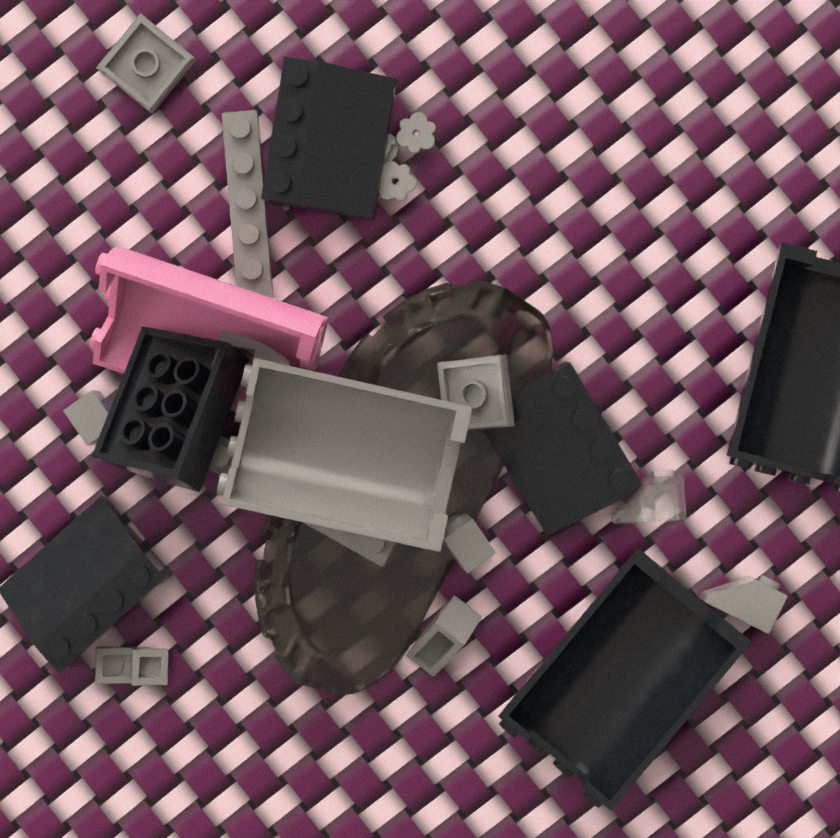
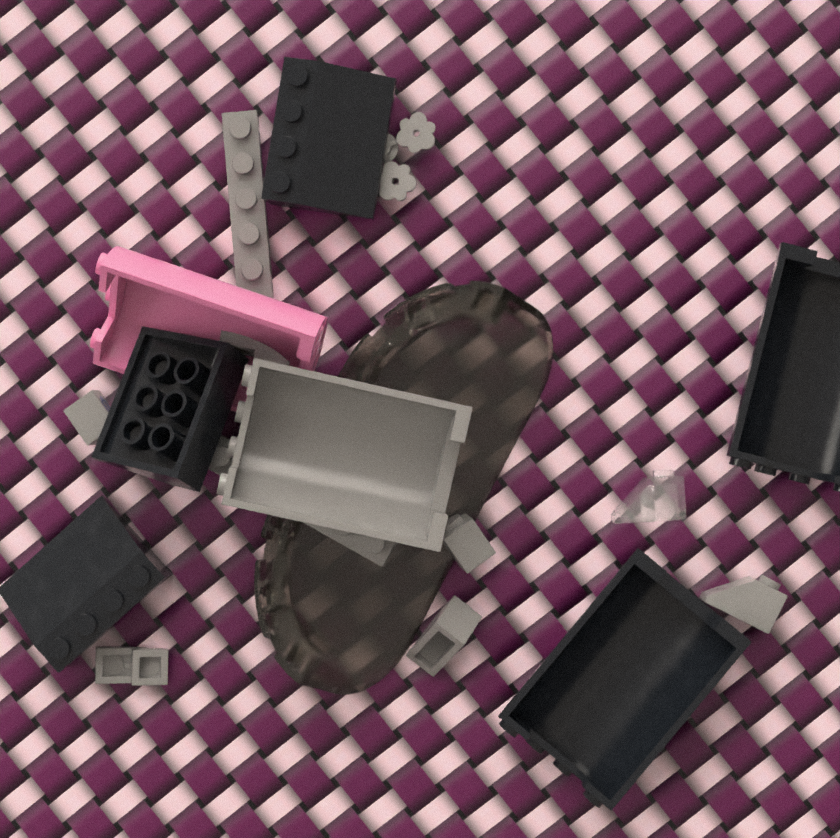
(146, 63): light grey tile -> none
(481, 385): light grey tile -> none
(562, 451): black slope -> none

